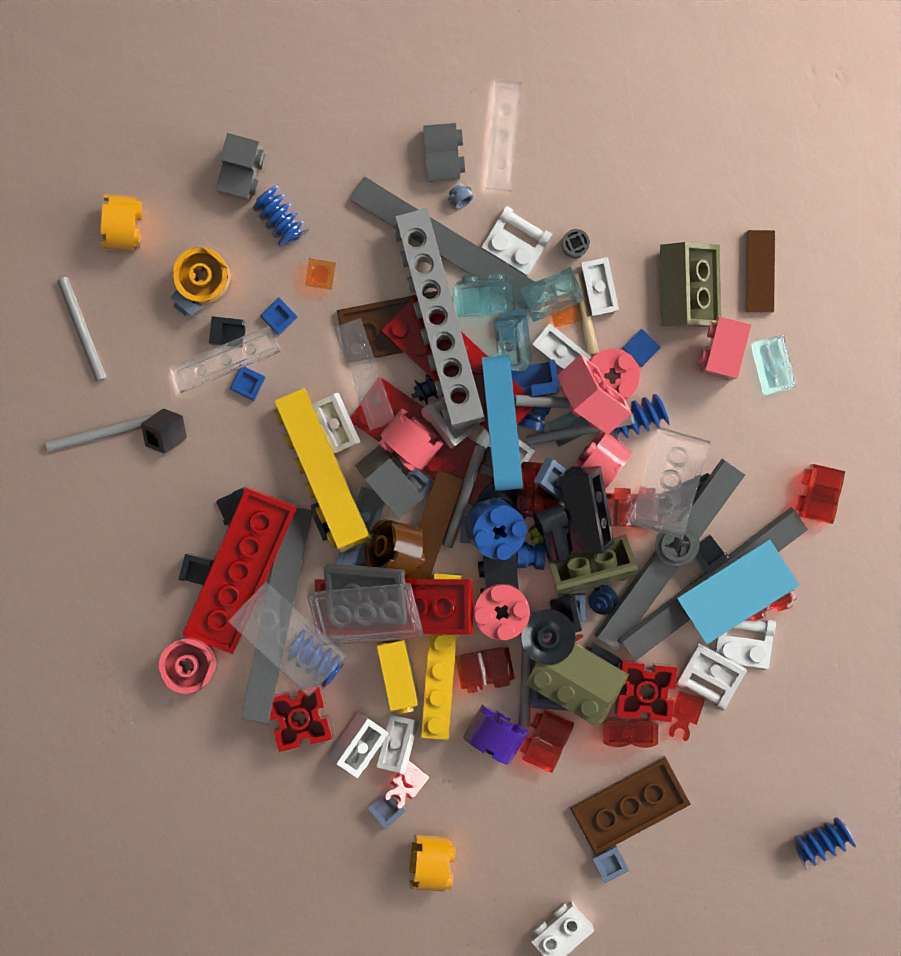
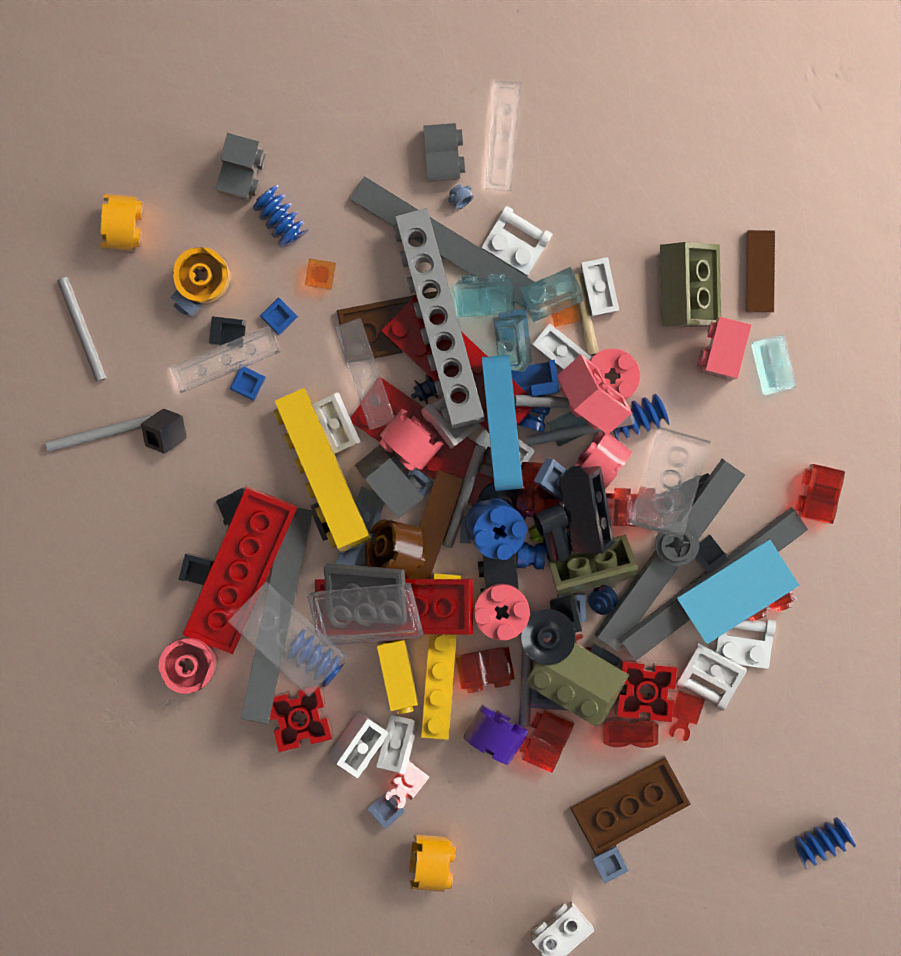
(575, 248): dark grey wheel -> none
(641, 347): blue tile -> none

